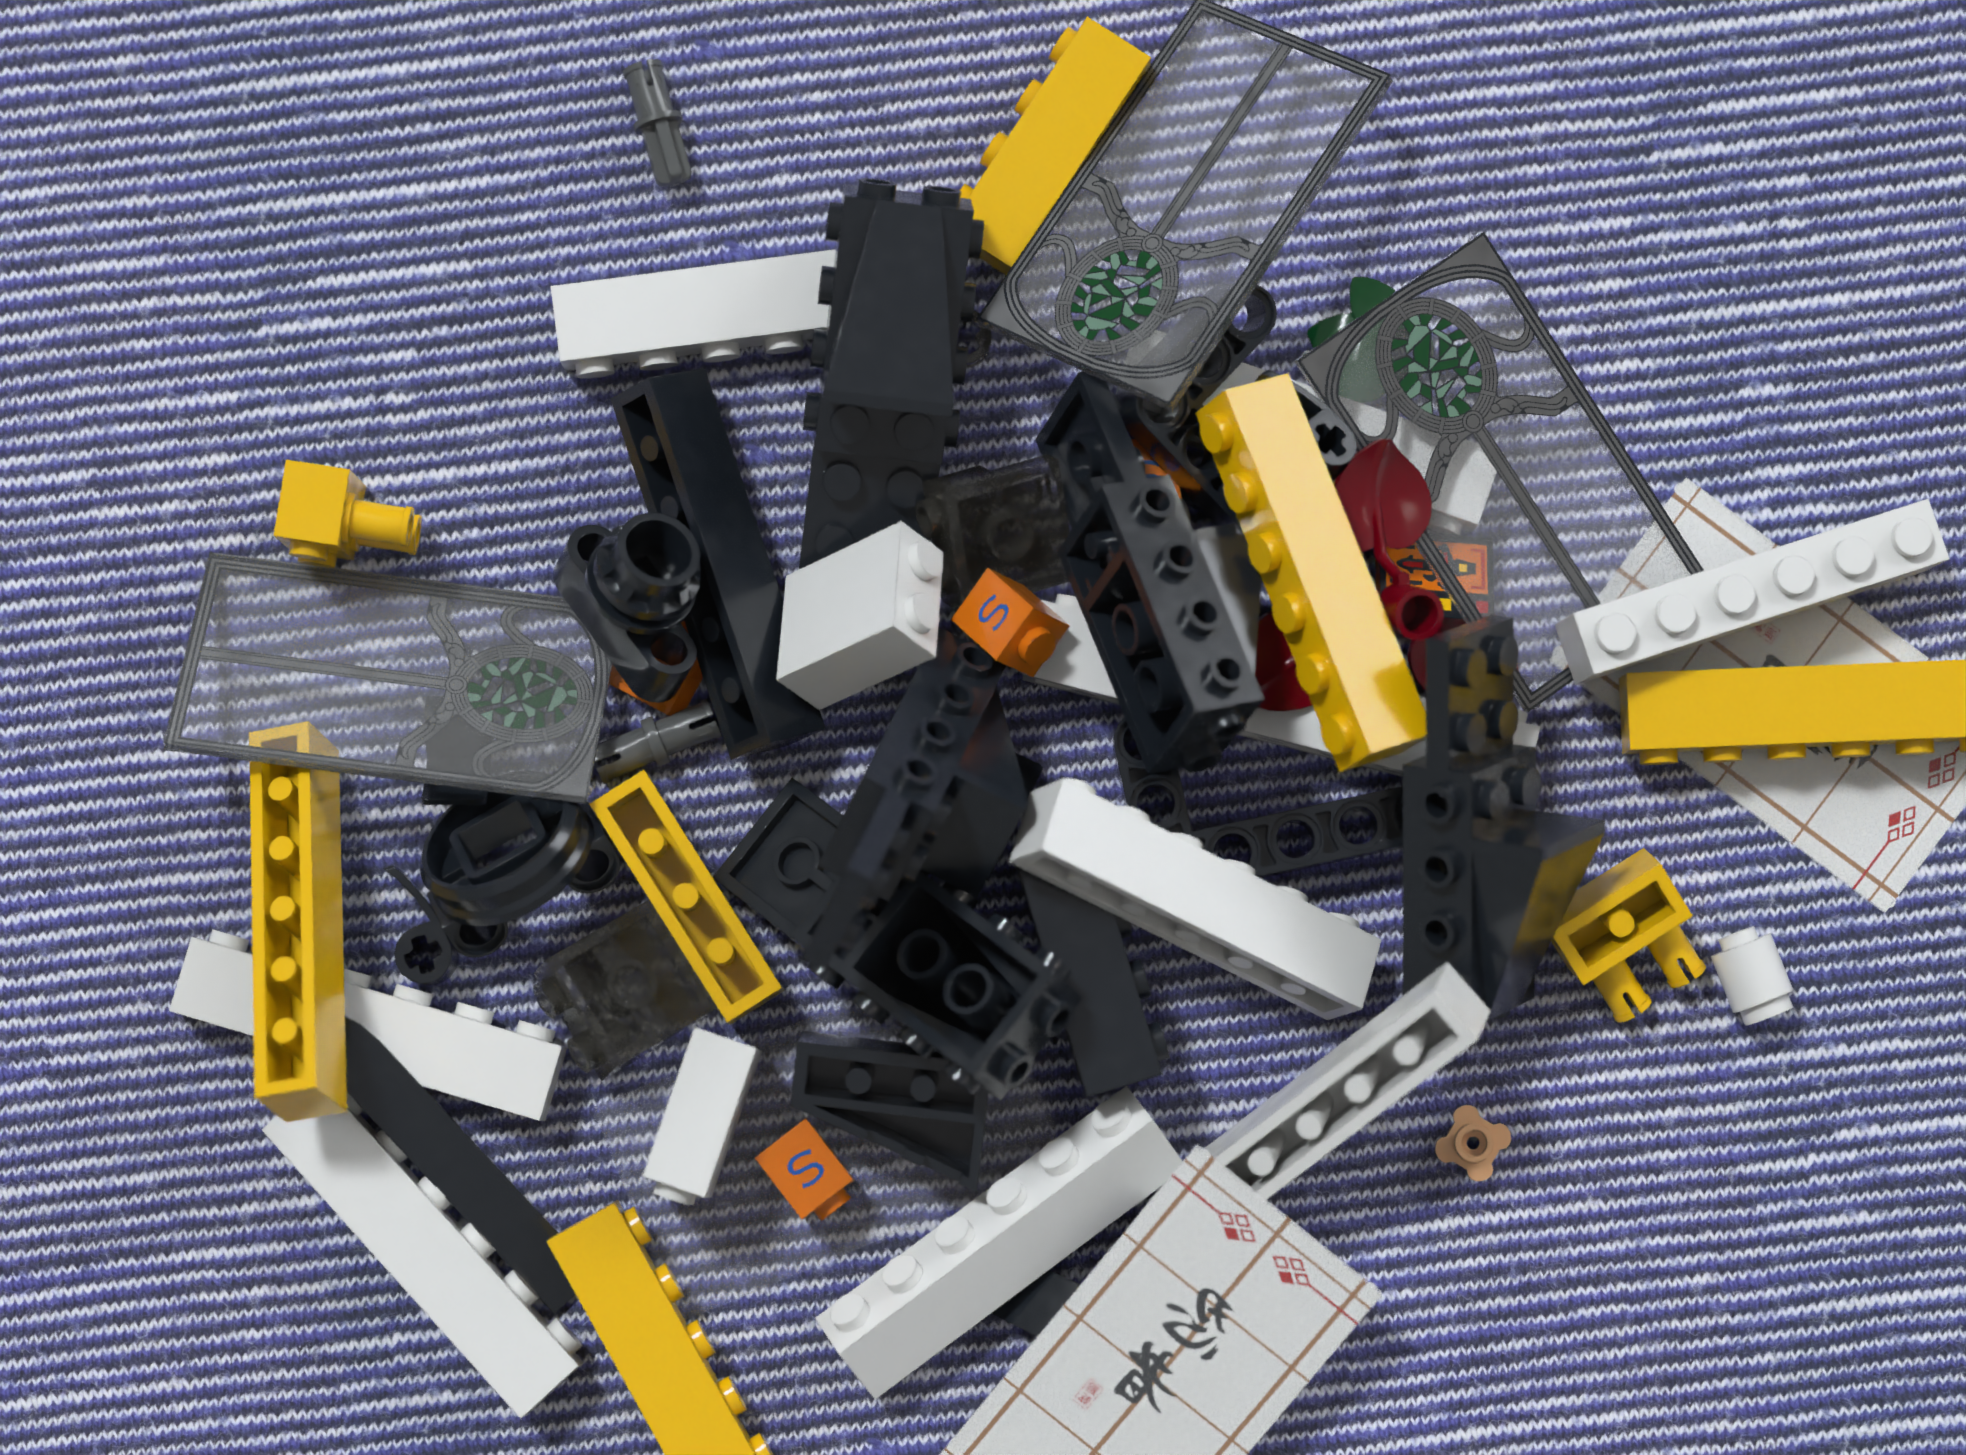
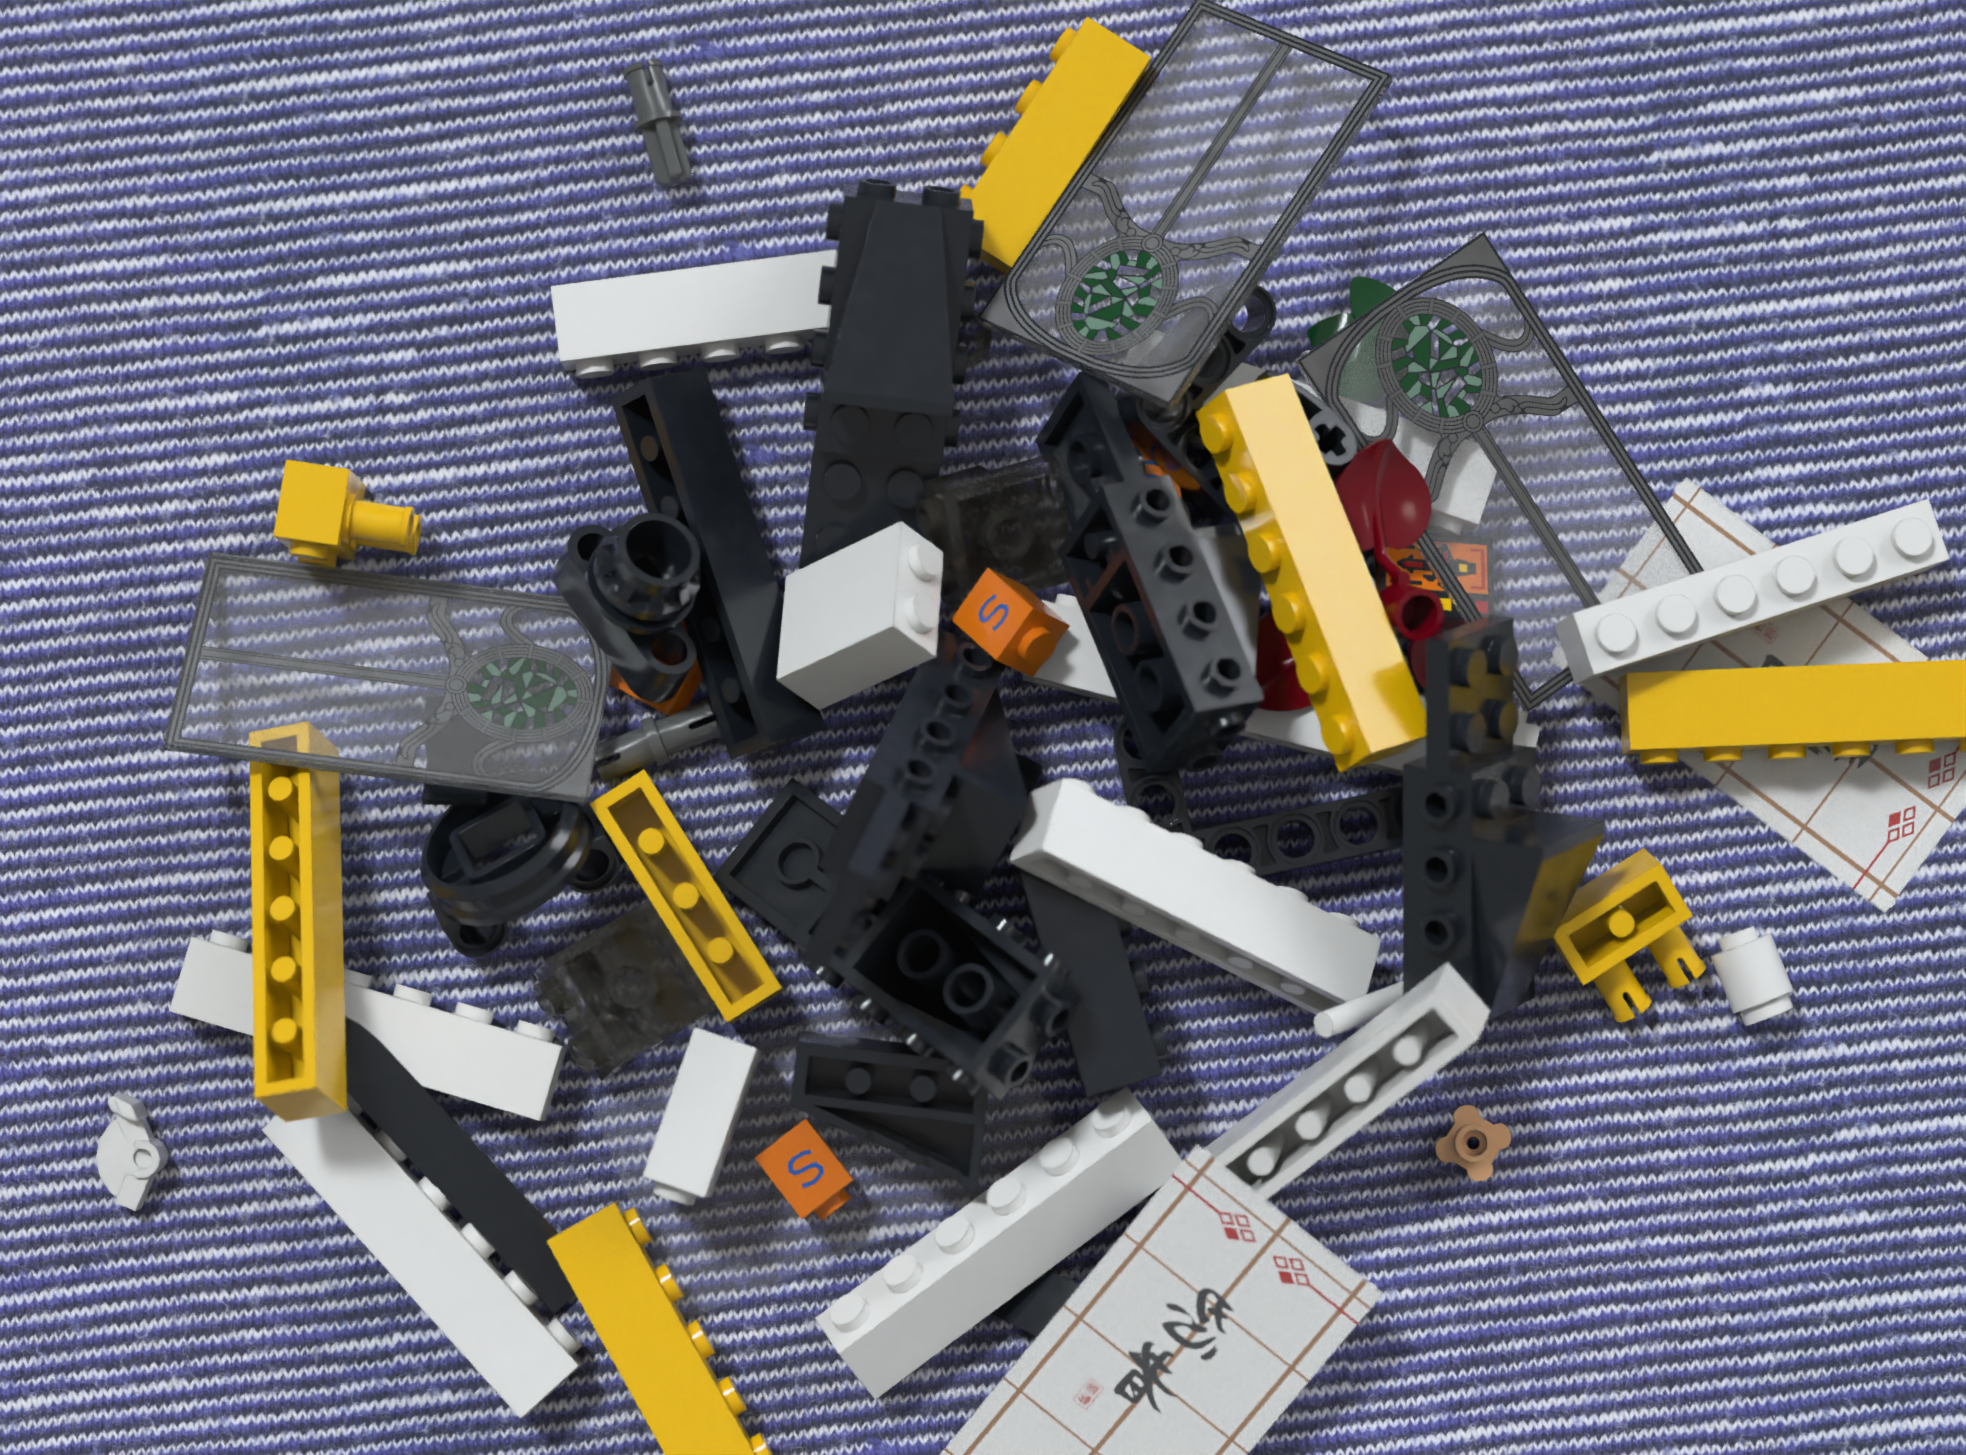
(129, 1152): none -> white piece
(432, 931): black panel -> none
(1356, 1011): none -> white bar

